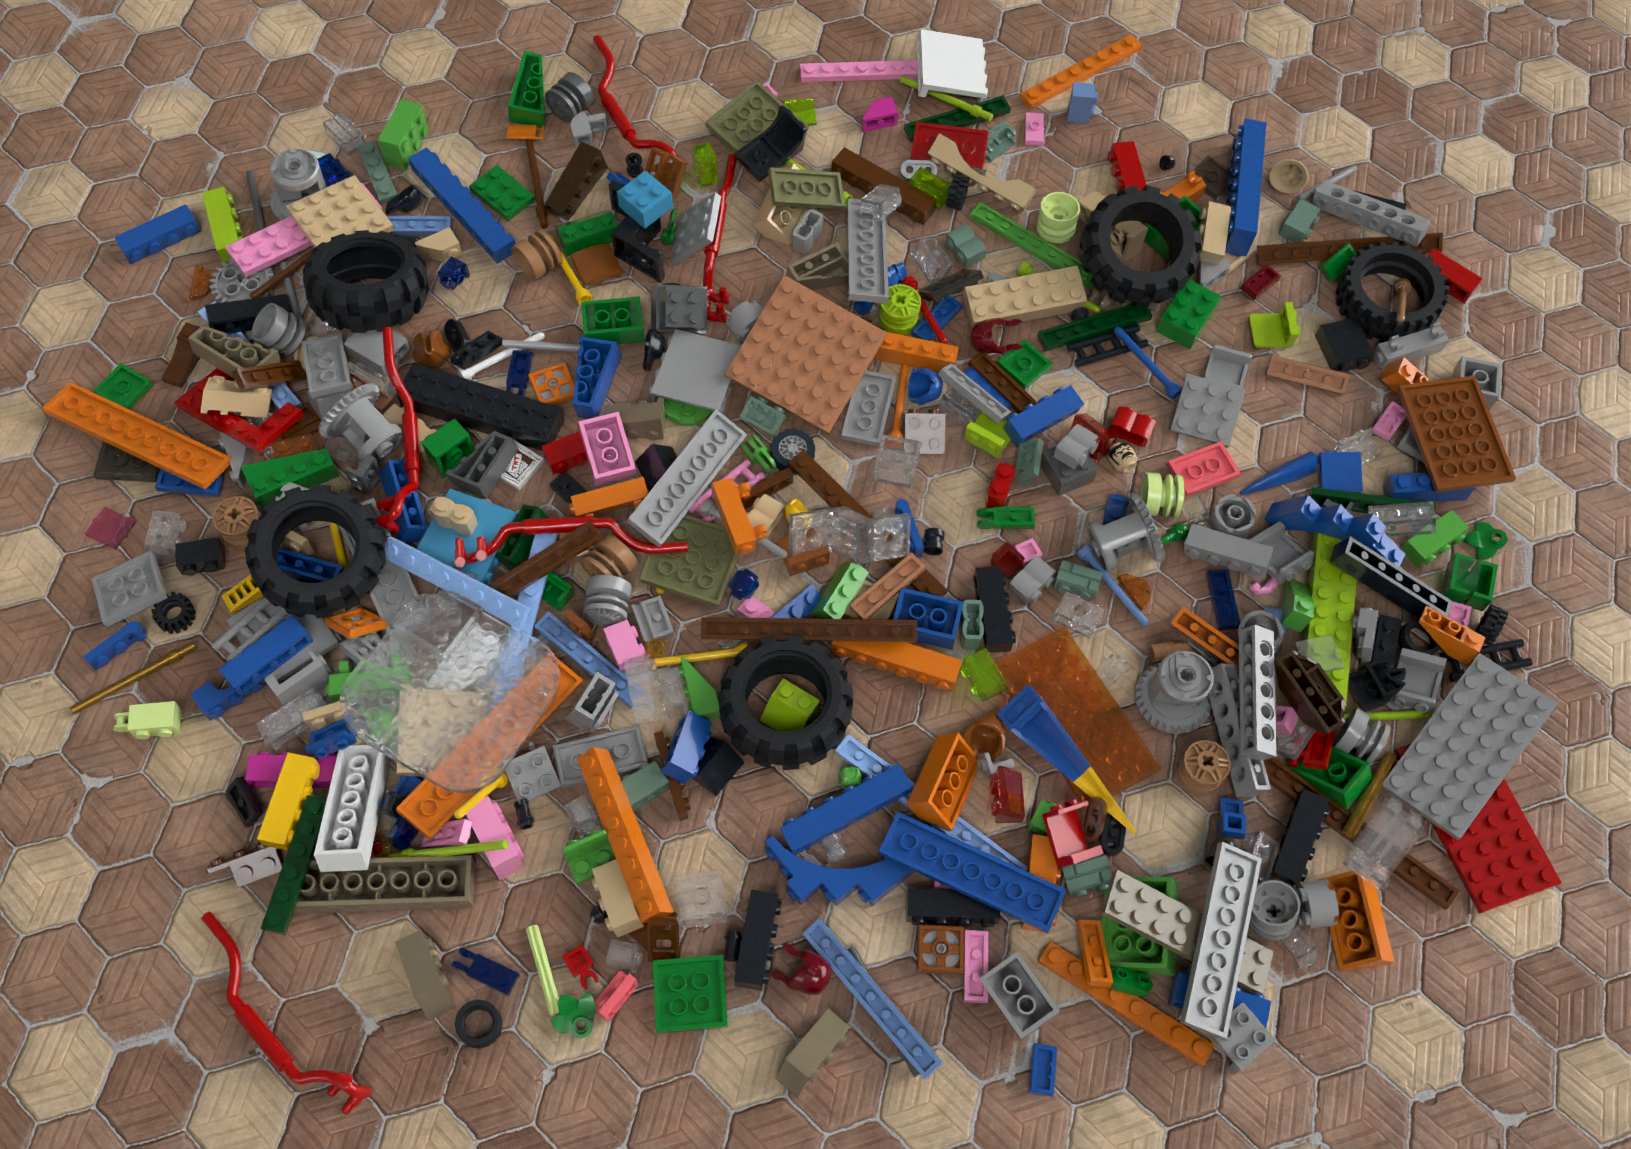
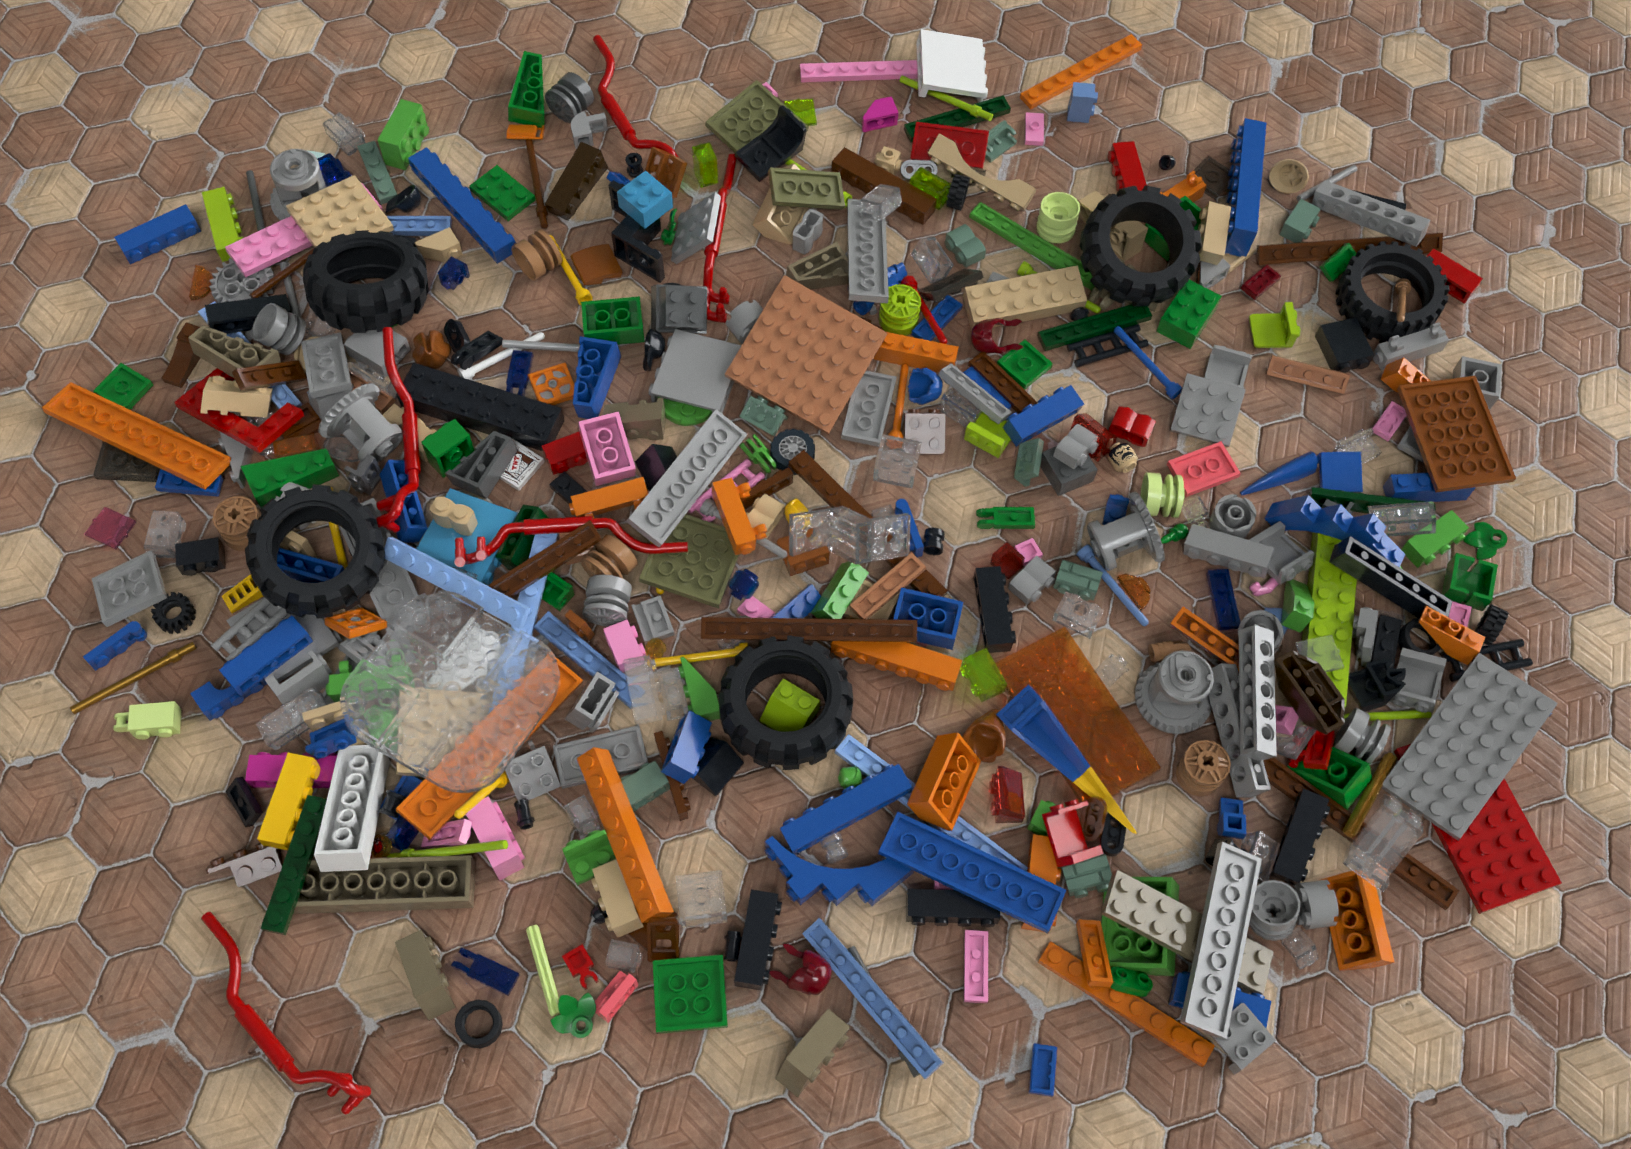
(586, 232): green slope -> none
(889, 160): none -> tan brick
(941, 949): dark orange piece -> none
(971, 624): sand green brick -> none
(988, 767): light grey bracket -> none
(1000, 486): red brick -> none
(1019, 995): light grey slope -> none

